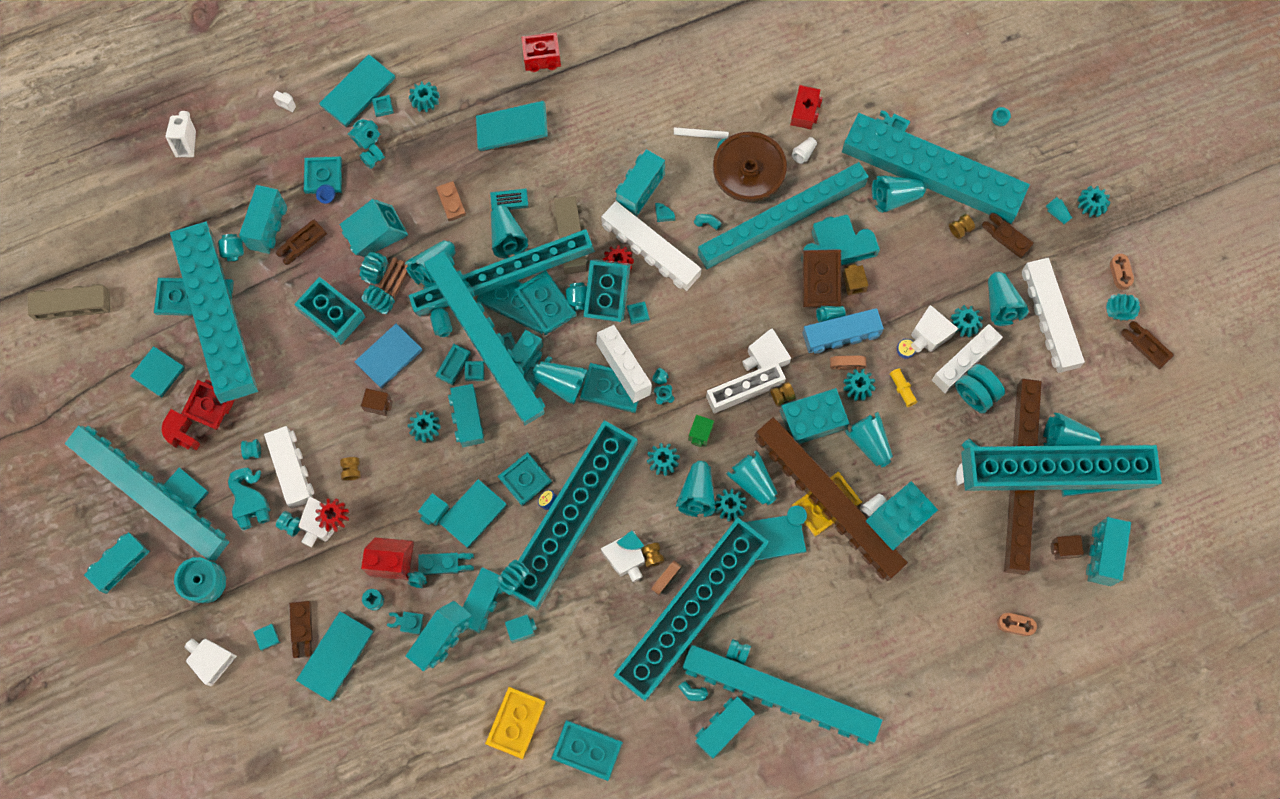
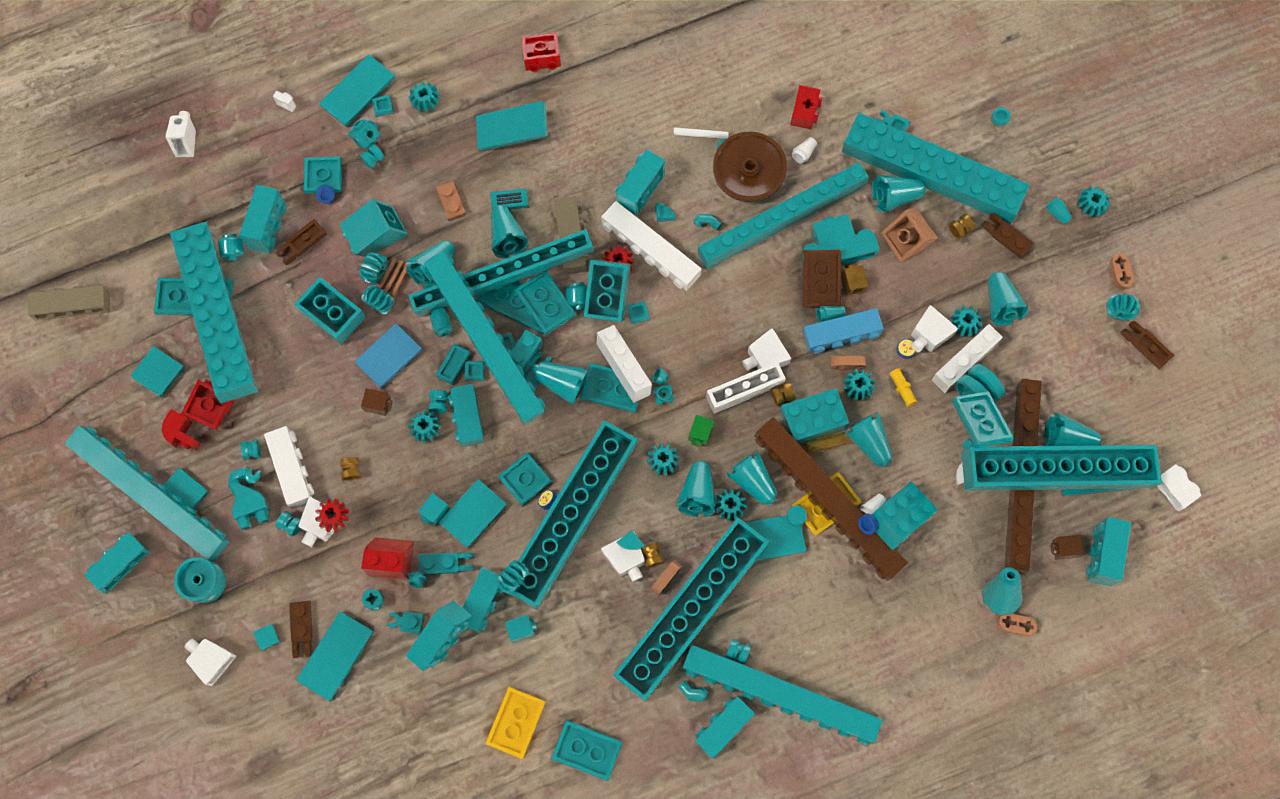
(438, 401): none -> teal wheel
(826, 442): none -> clear yellow pin
(868, 524): none -> blue tile
(908, 234): none -> nougat slope
(982, 419): none -> teal tile
(1003, 592): none -> teal cone
(1052, 315): white brick -> none
(1178, 487): none -> white brick

